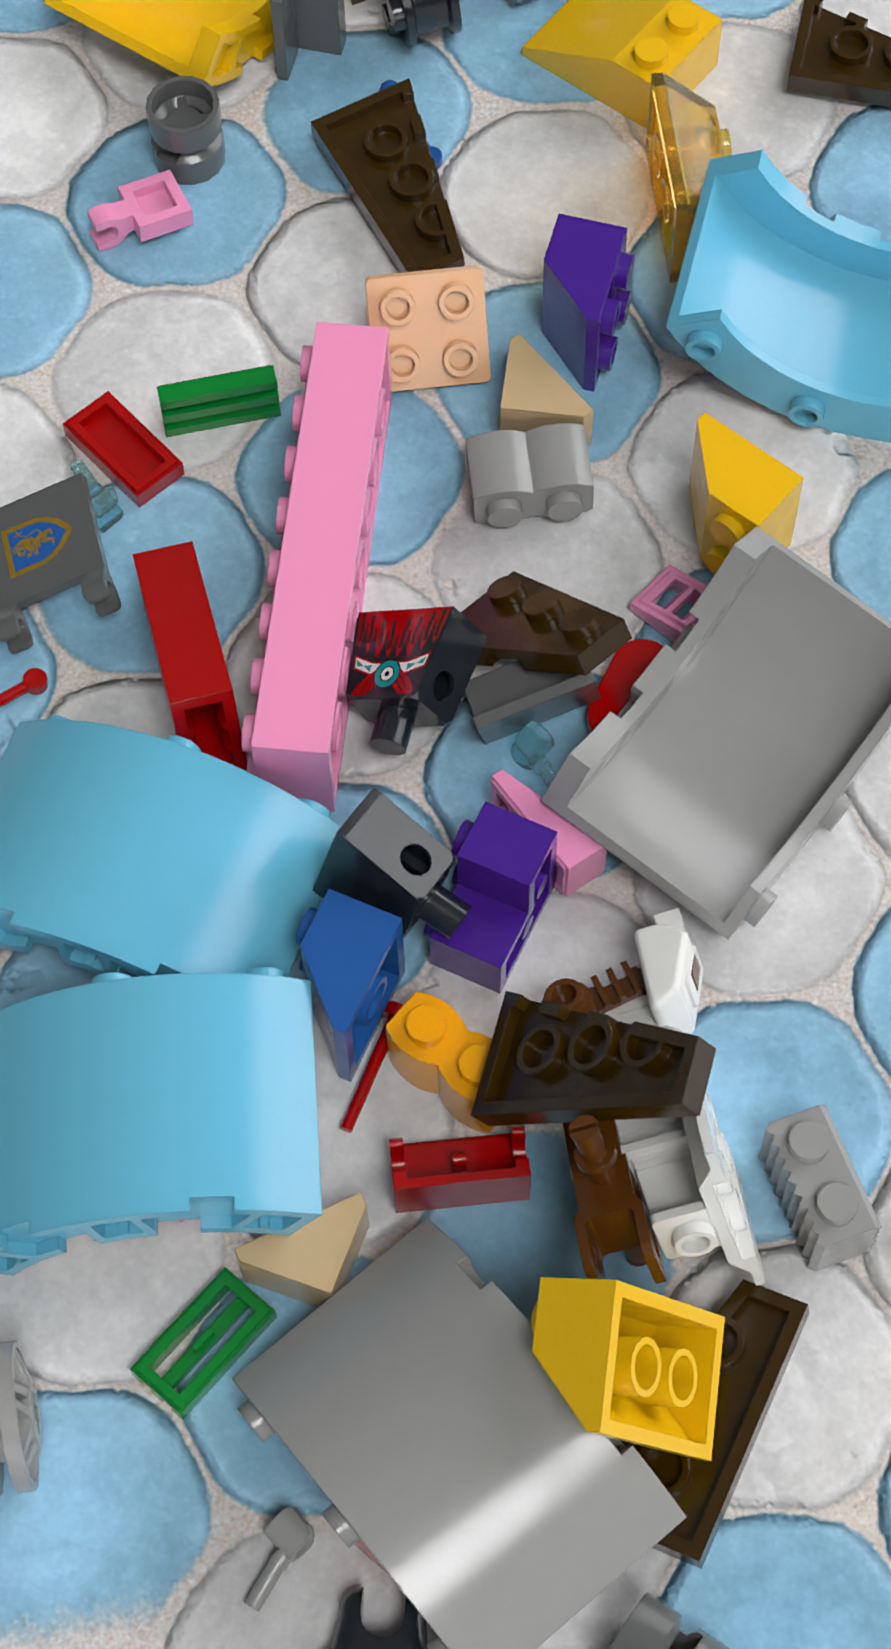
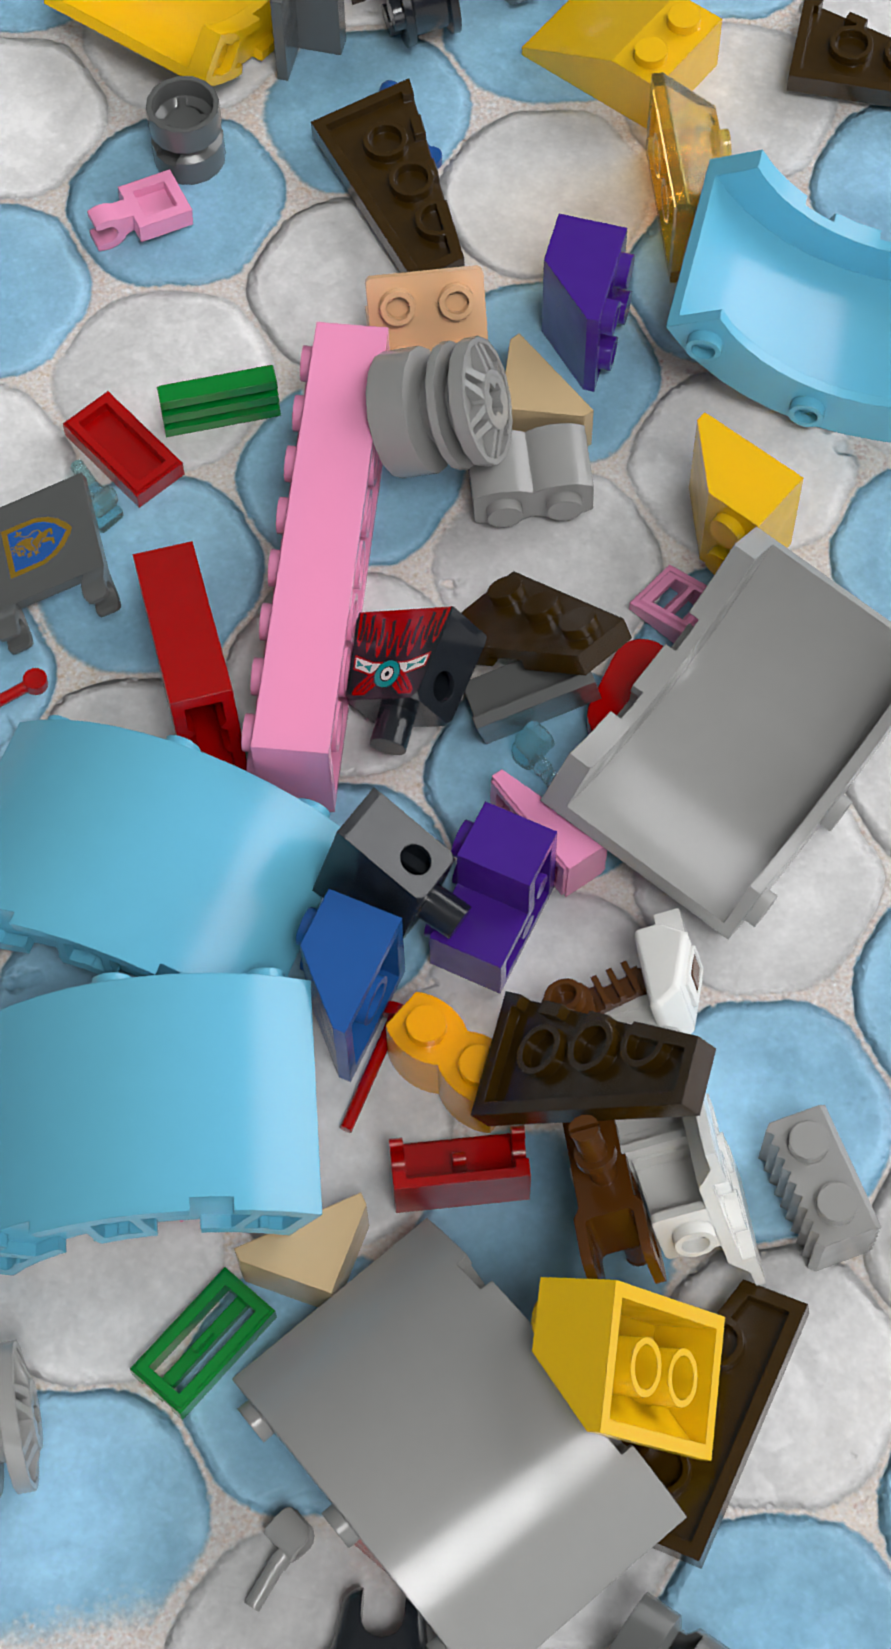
(439, 407): none -> light grey wheel

